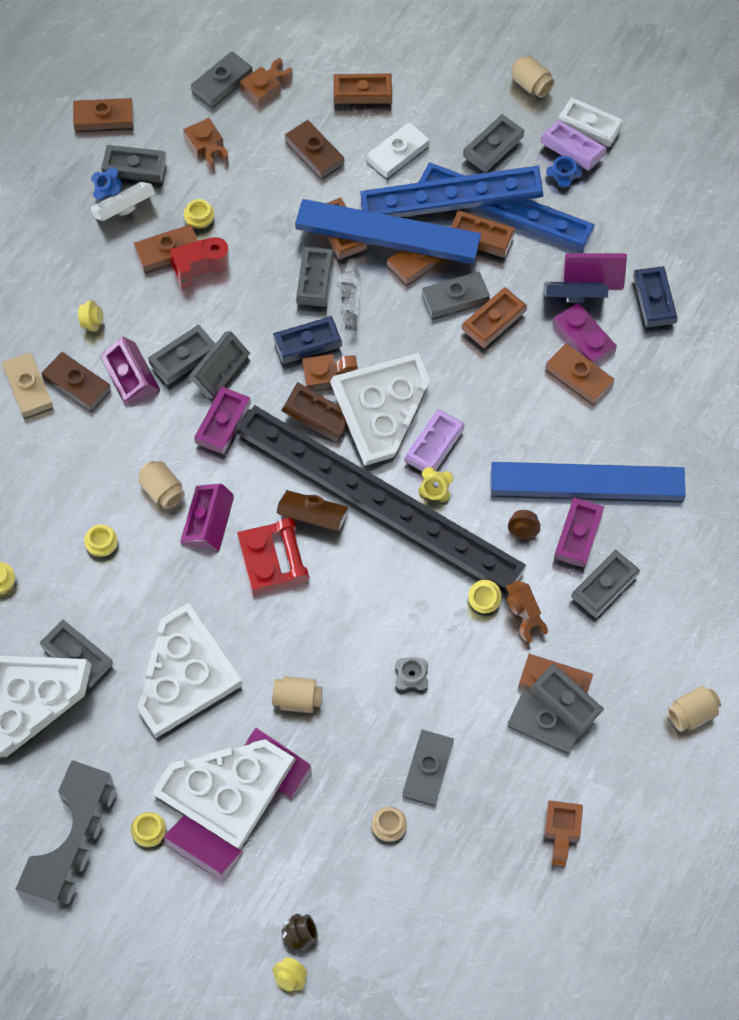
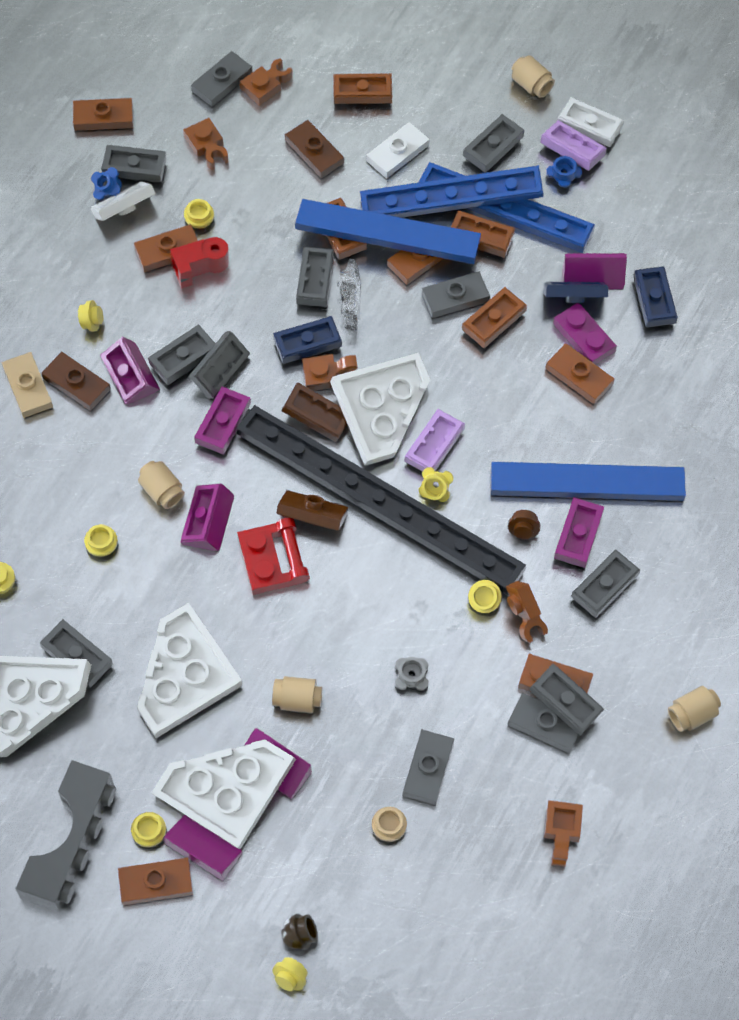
(155, 881): none -> dark orange plate

